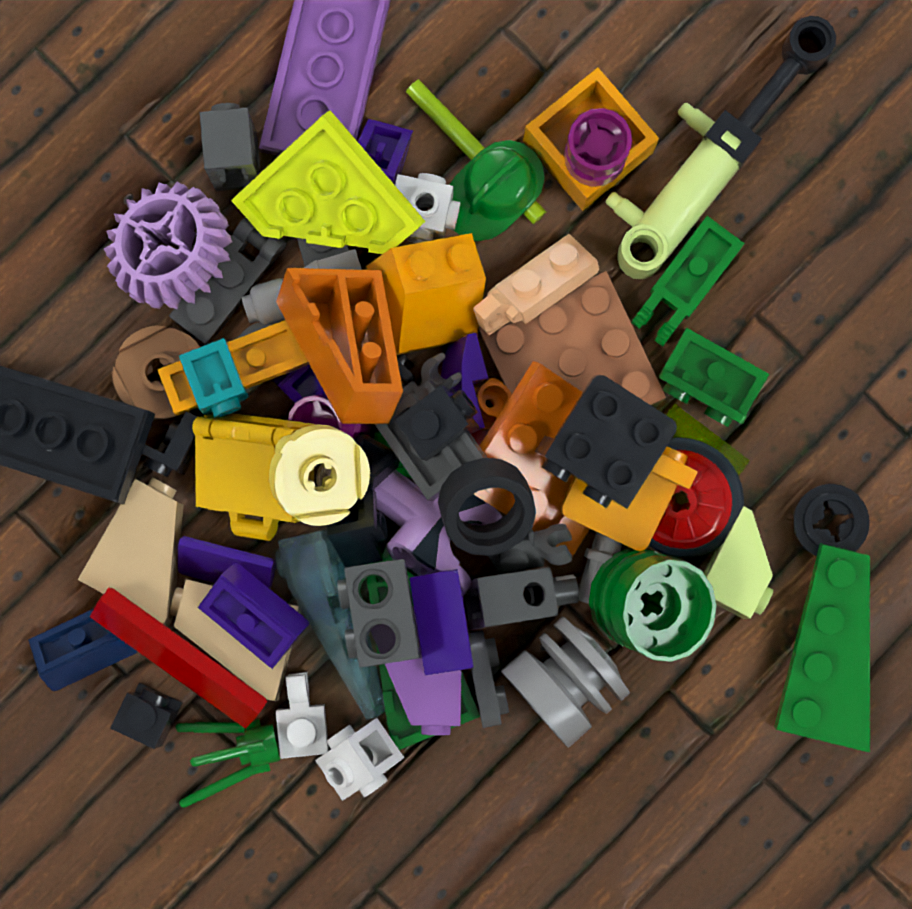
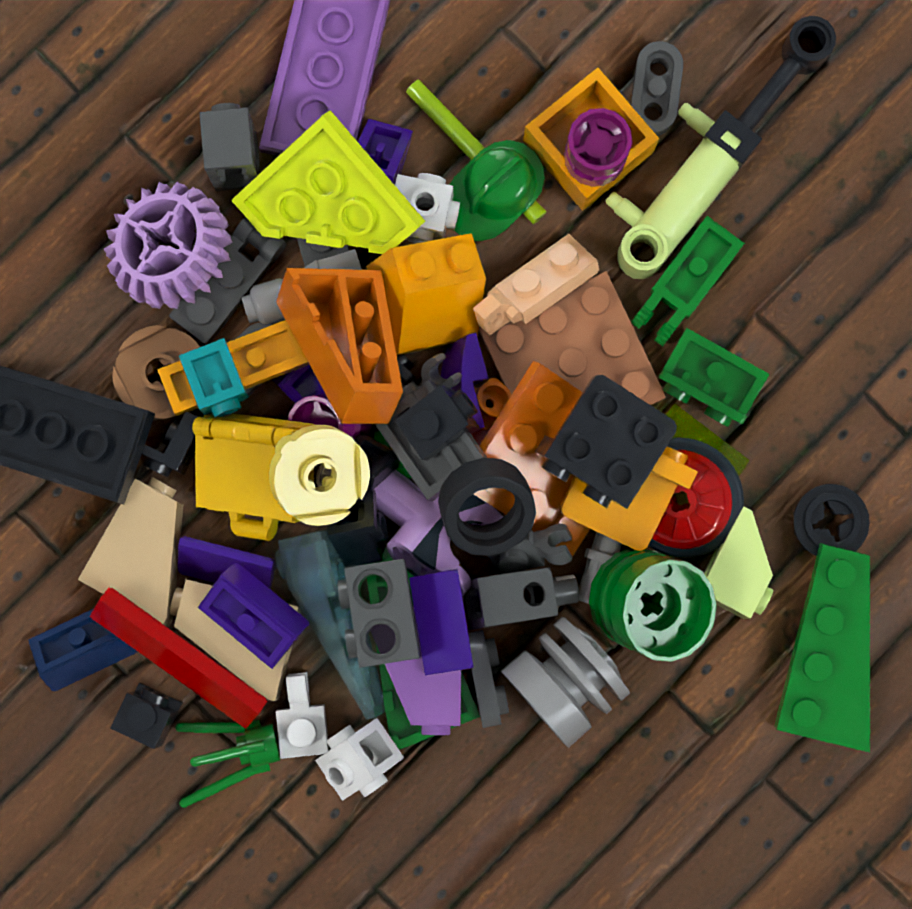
(658, 91): none -> dark grey plate

